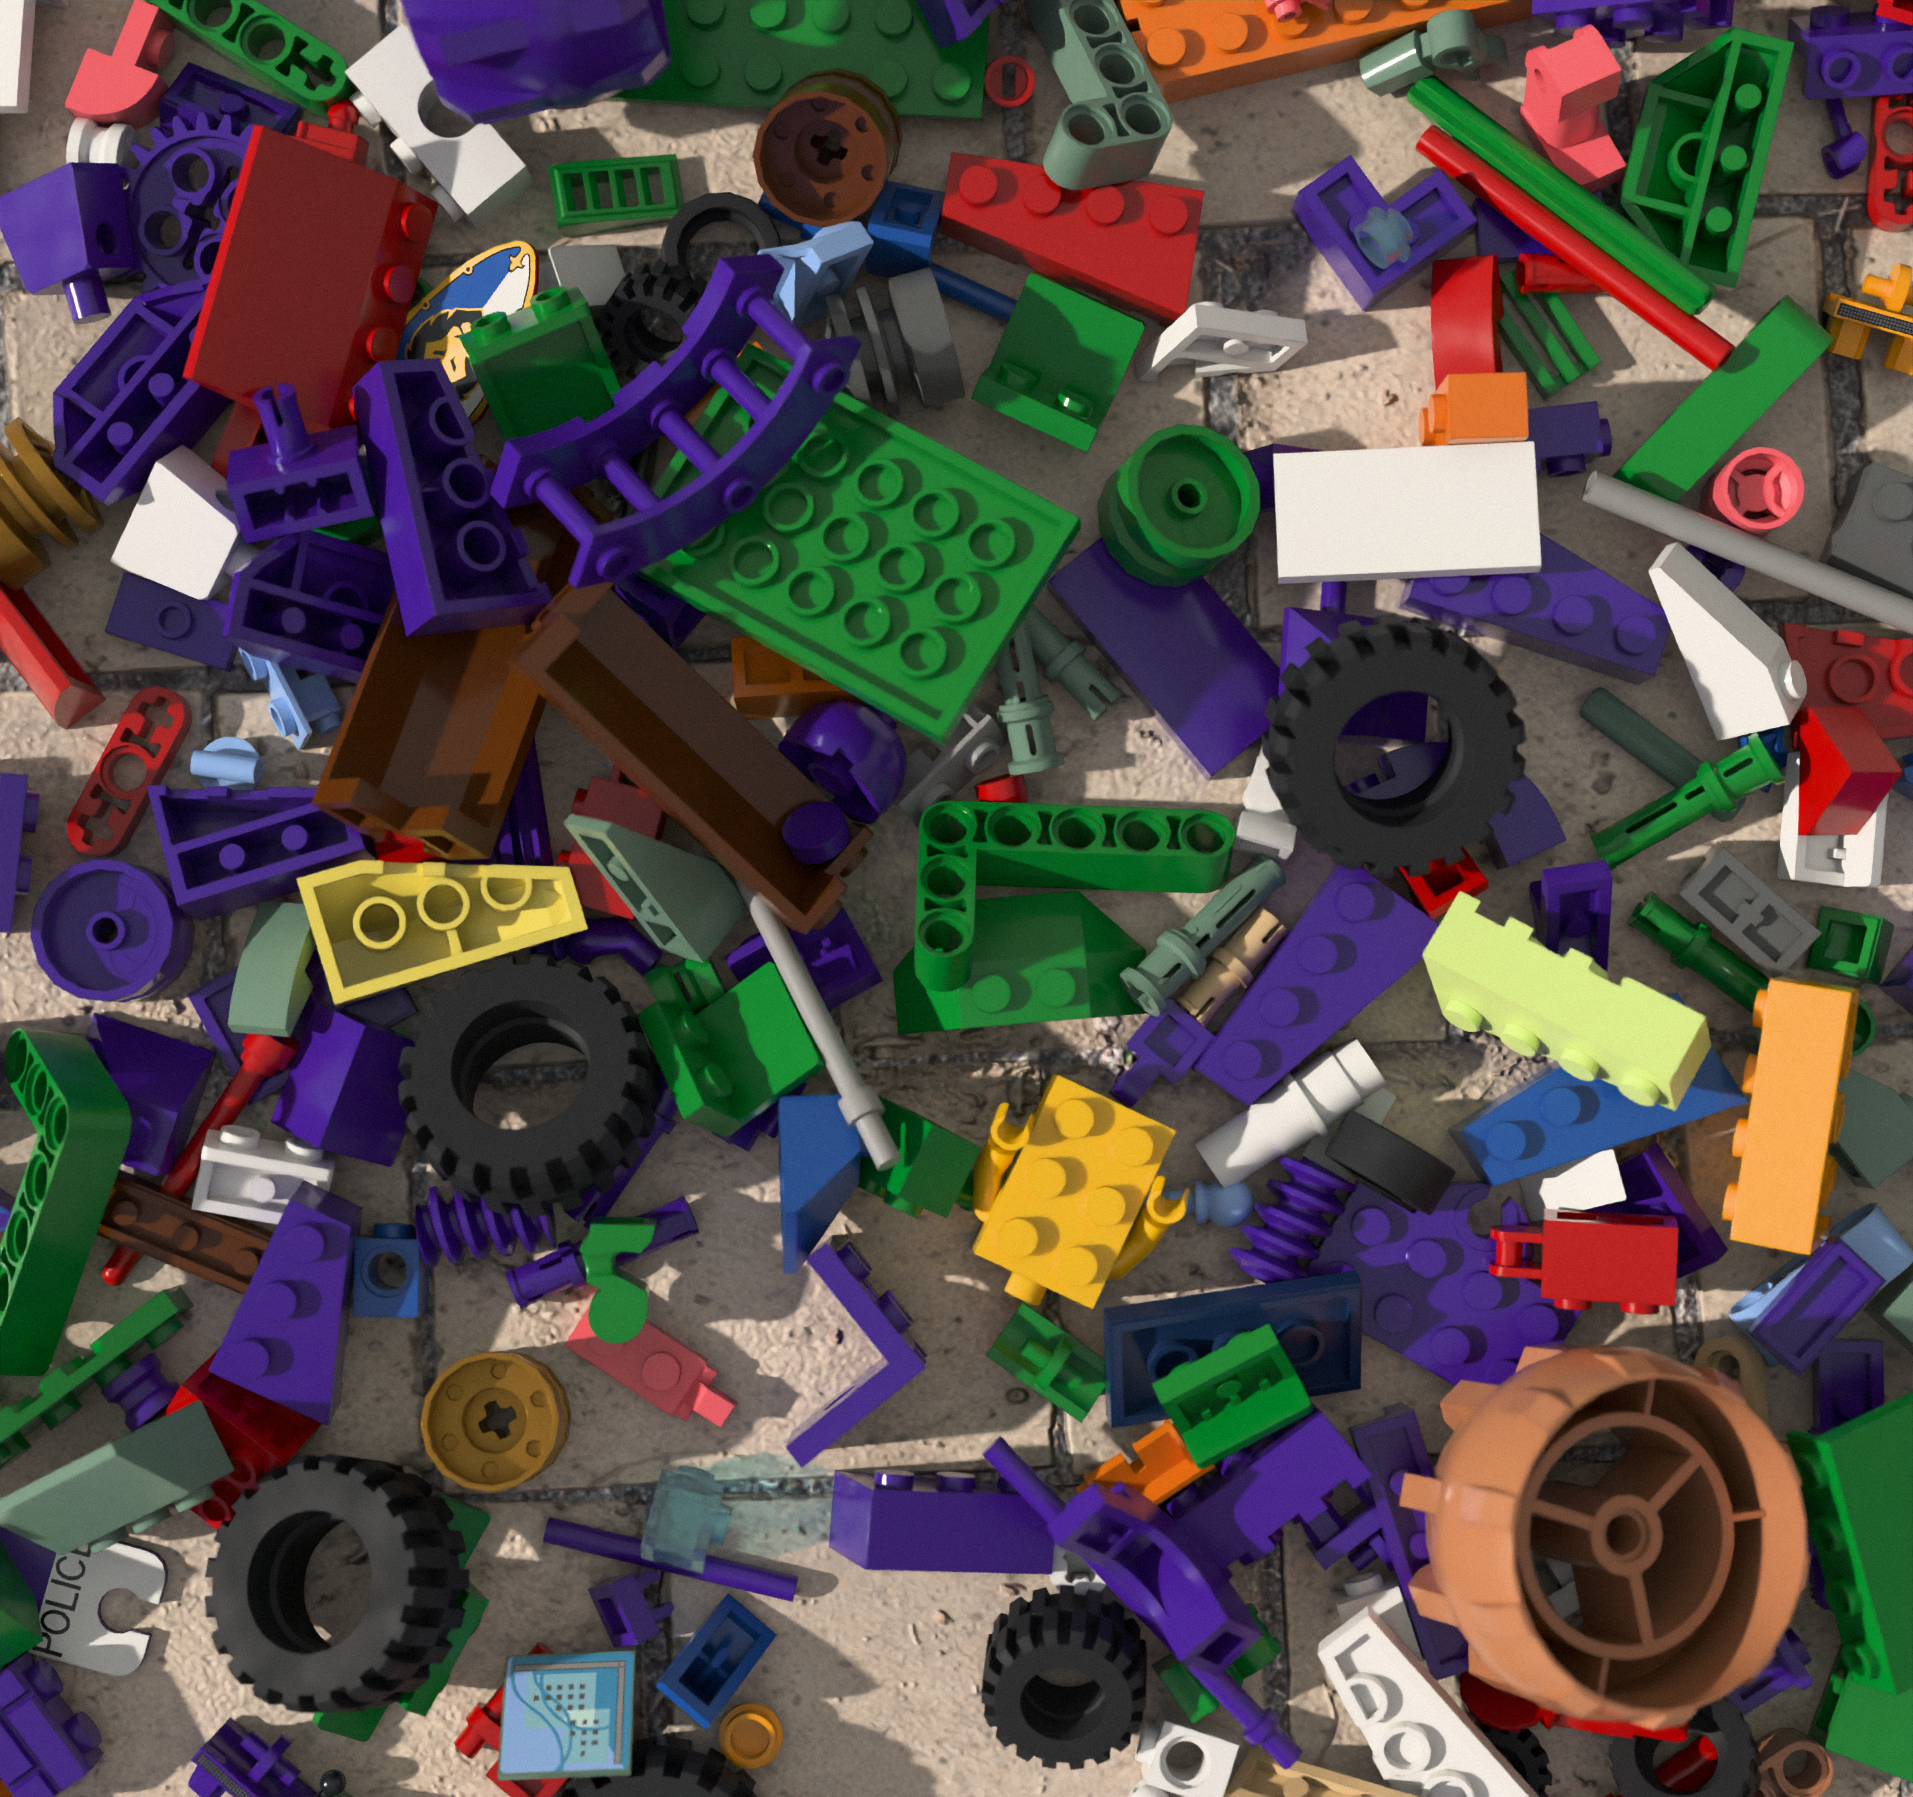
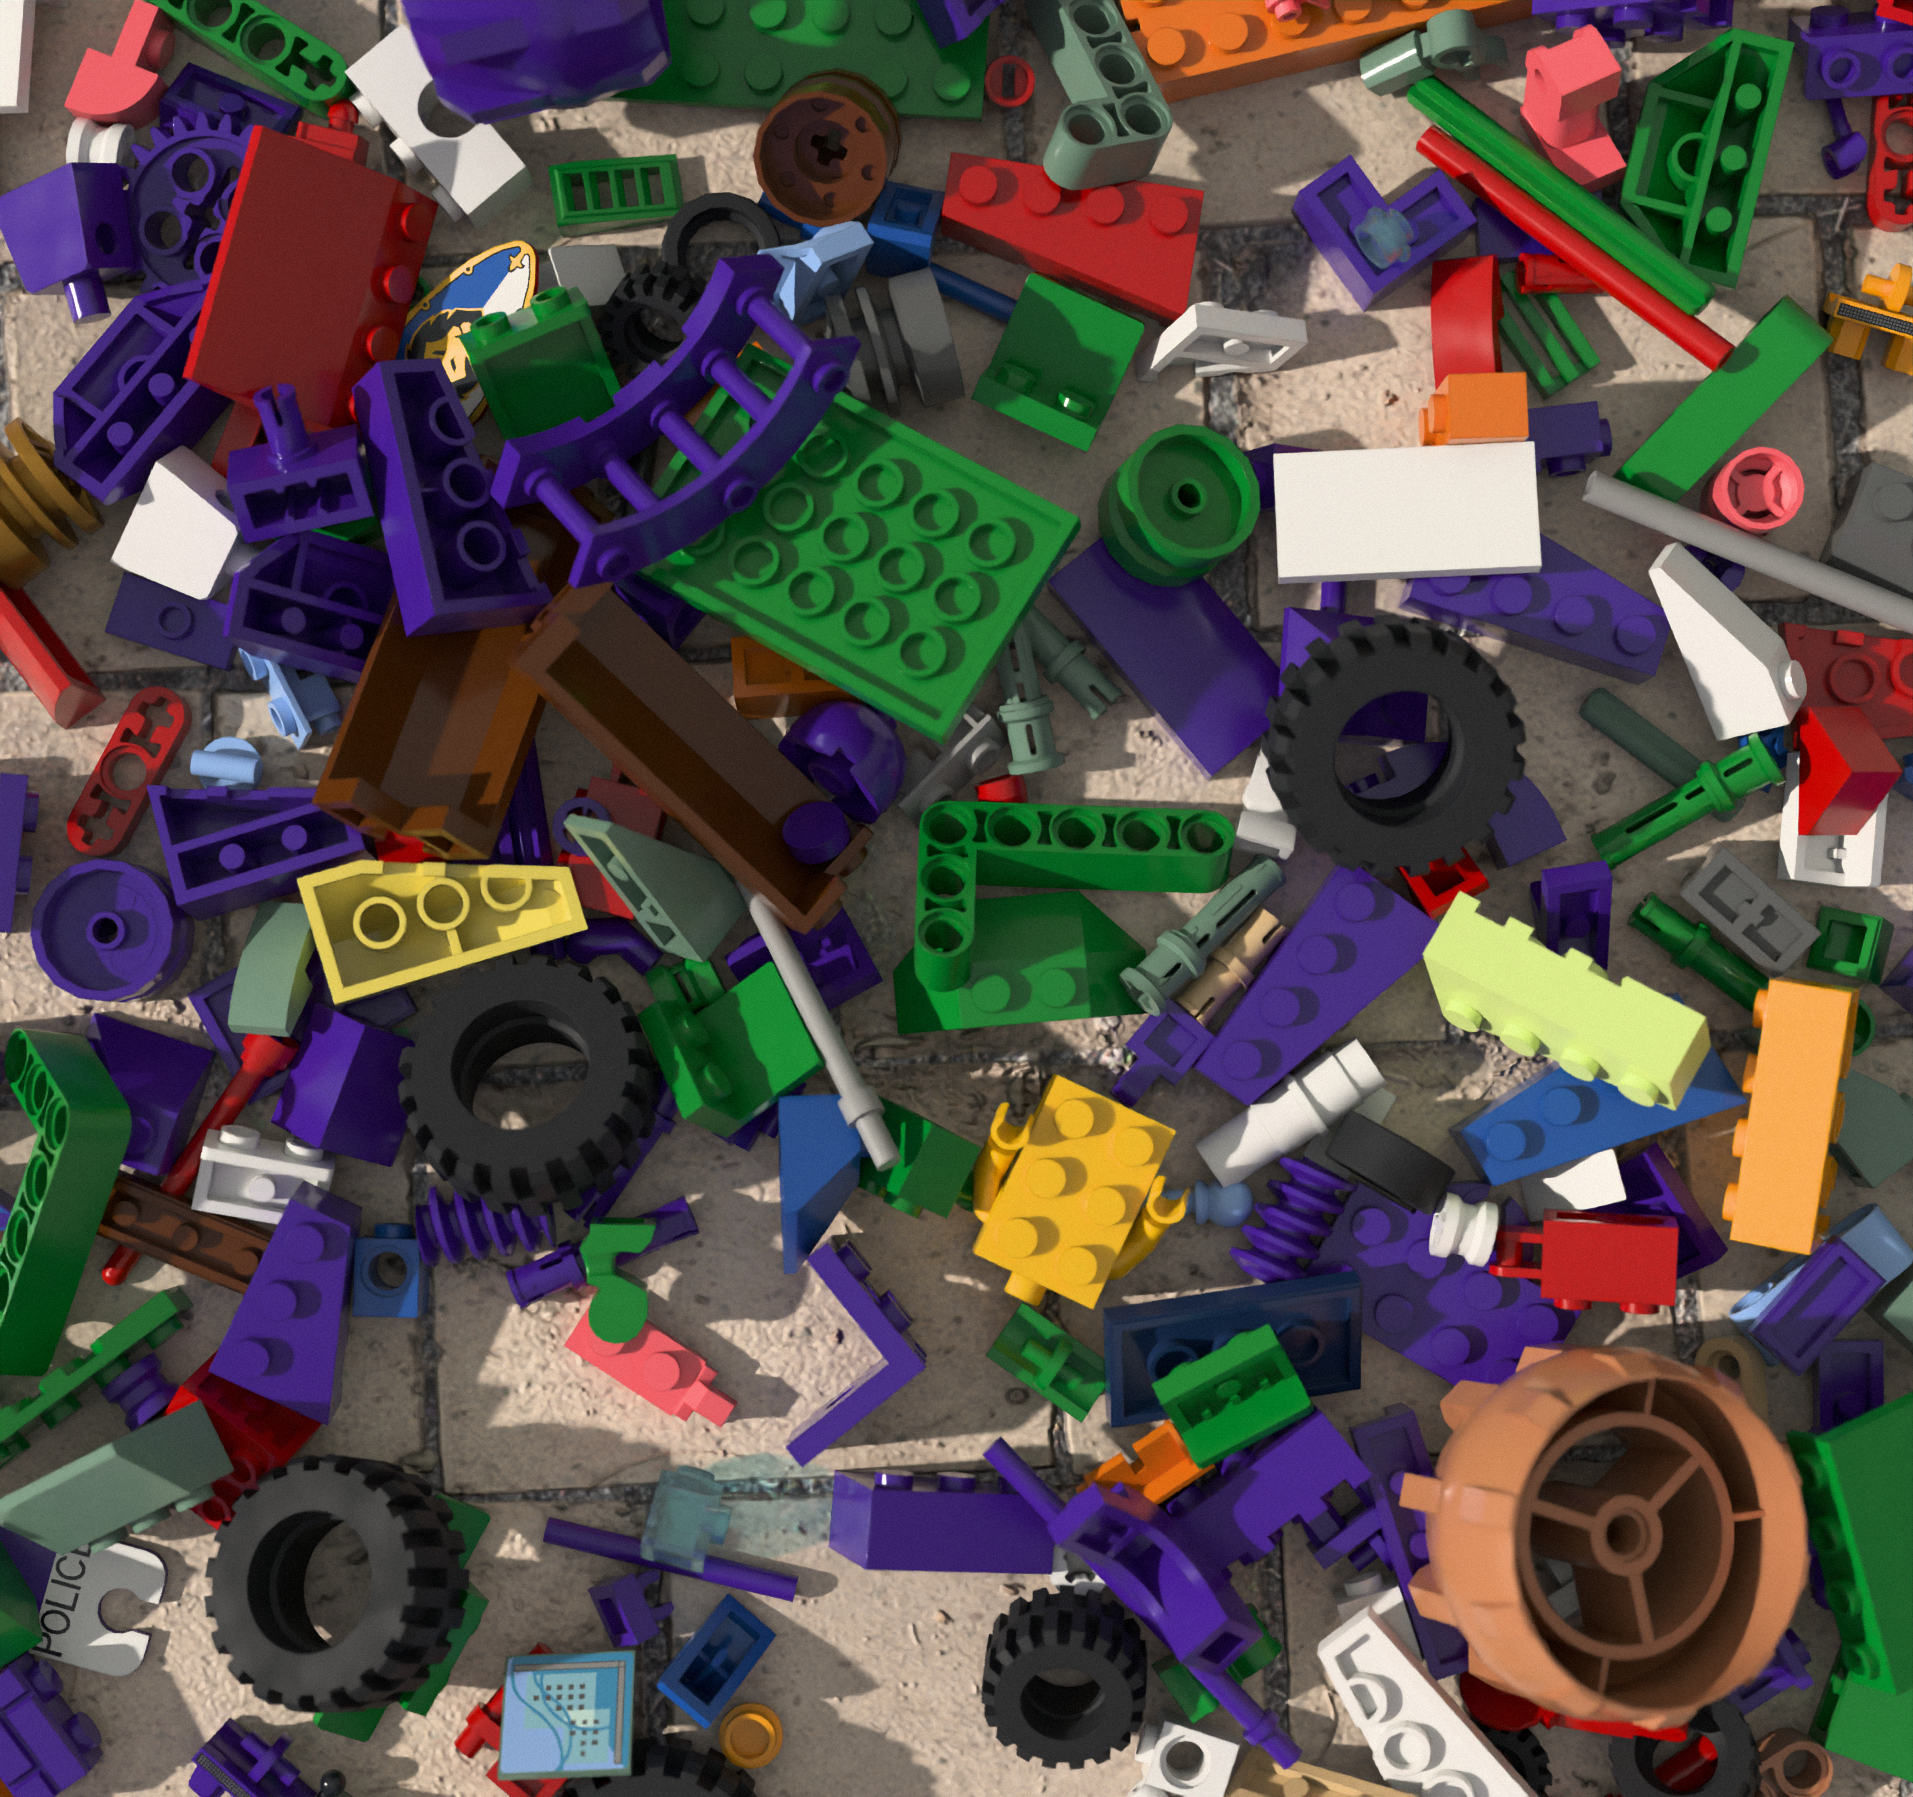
(461, 1404): pearl gold wheel -> none
(563, 812): none -> dark purple bush
(1463, 1229): none -> white wheel

